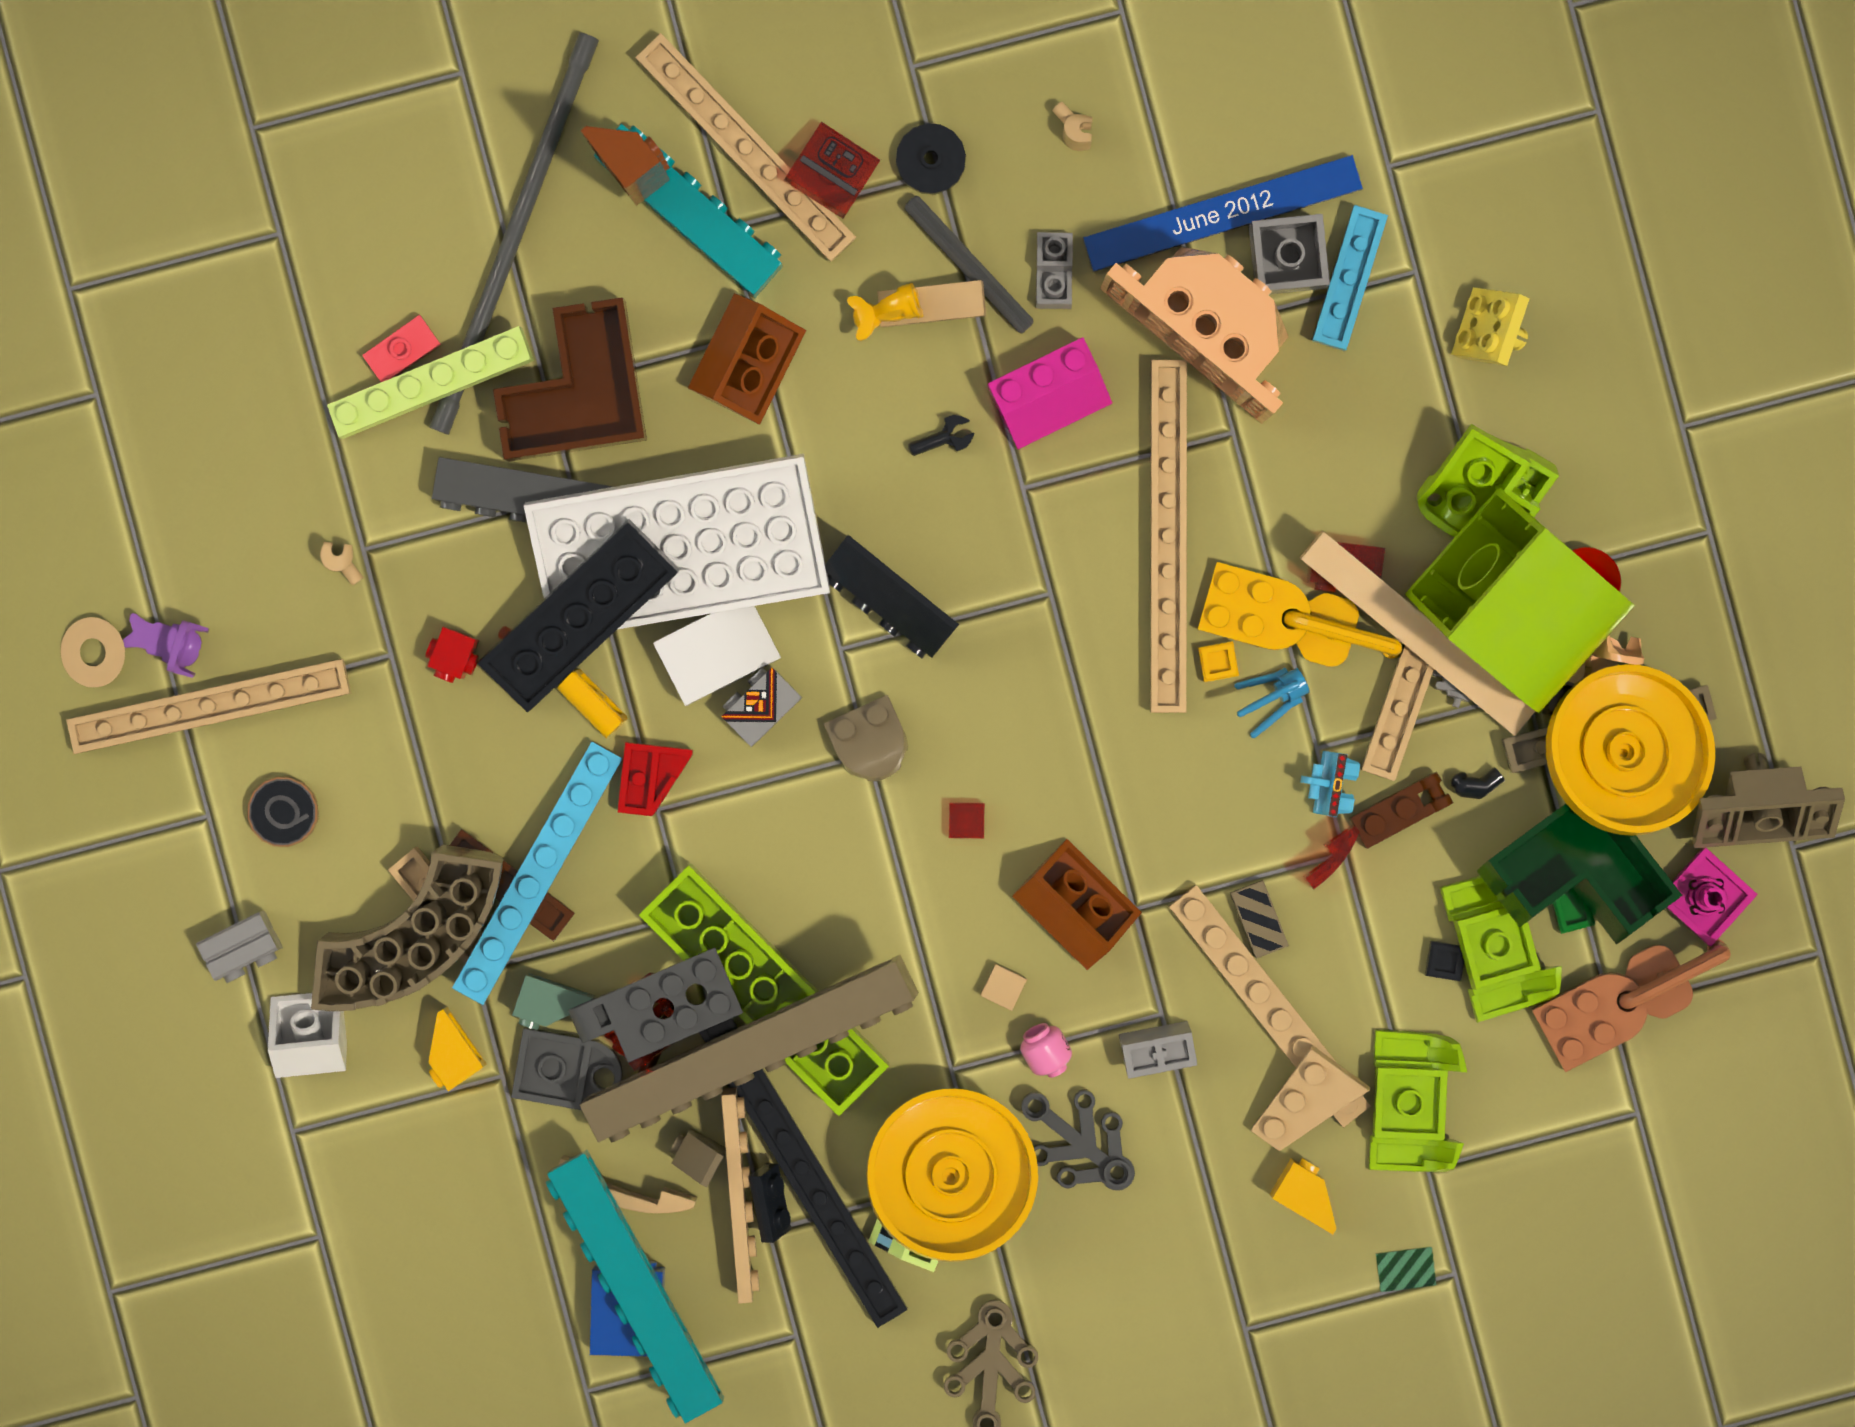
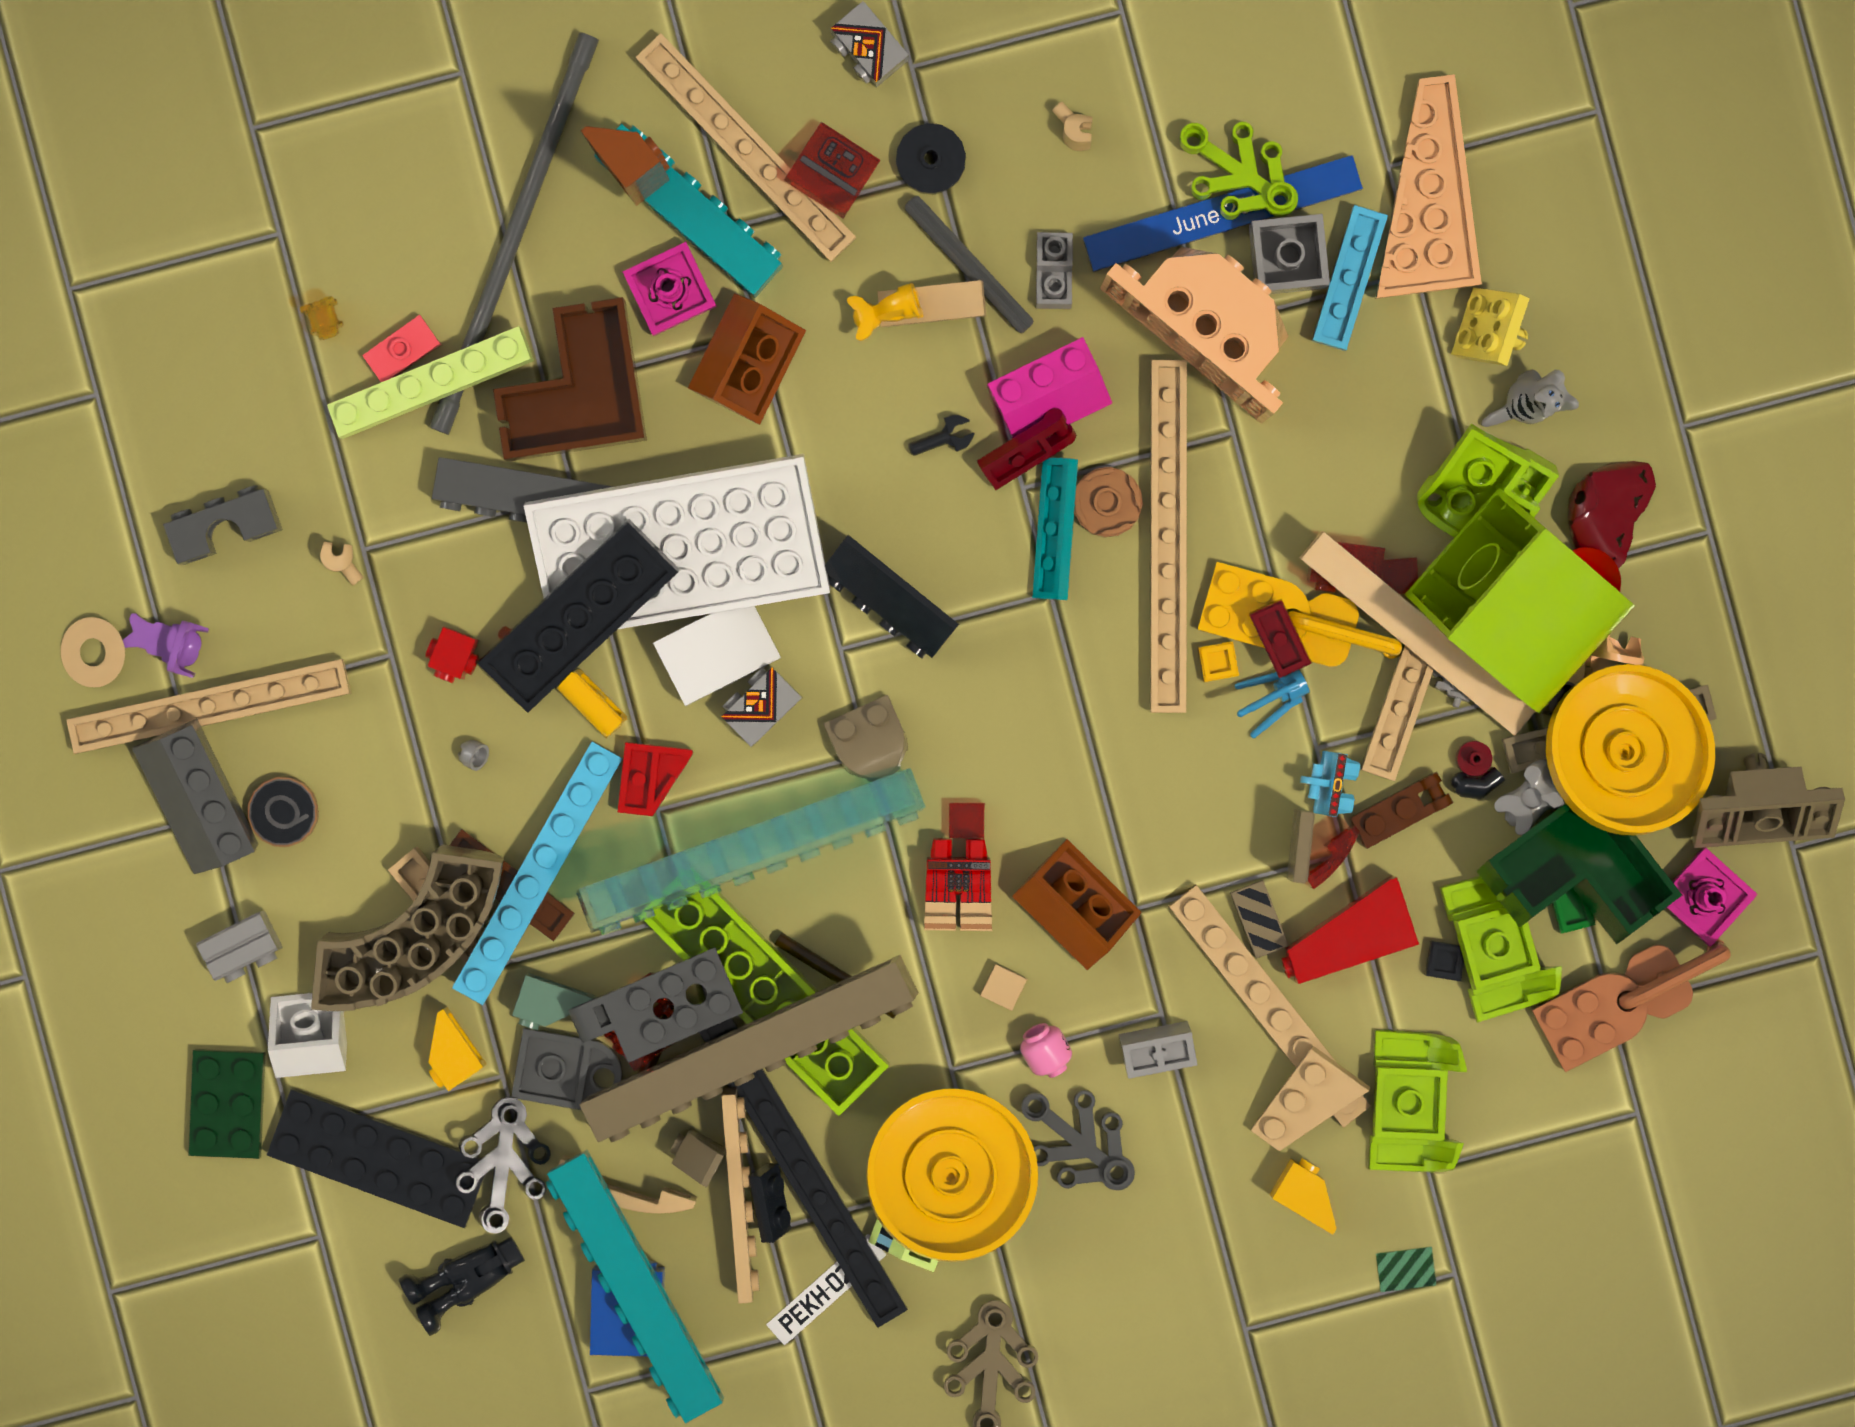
(192, 533): none -> dark grey arch
(196, 797): none -> dark grey slope
(227, 1103): none -> dark green plate
(323, 318): none -> clear yellow brick
(374, 1157): none -> black plate
(468, 1274): none -> black piece
(473, 754): none -> light grey hinge
(502, 1158): none -> plant
(646, 280): none -> dark pink plate
(749, 851): none -> clear light blue brick
(813, 1301): none -> white sticker
(814, 961): none -> dark brown piece
(868, 44): none -> light grey brick
(958, 876): none -> hips
(1027, 449): none -> dark red plate
(1055, 528): none -> teal plate
(1107, 502): none -> medium nougat tile
(1242, 174): none -> lime plant
(1280, 638): none -> dark red plate
(1300, 846): none -> dark tan tile
(1356, 934): none -> red slope
(1400, 573): none -> clear red tile
(1432, 221): none -> light nougat wing
(1465, 759): none -> dark red tile
(1531, 799): none -> light grey animal
(1533, 399): none -> light grey animal
(1610, 507): none -> dark red piece

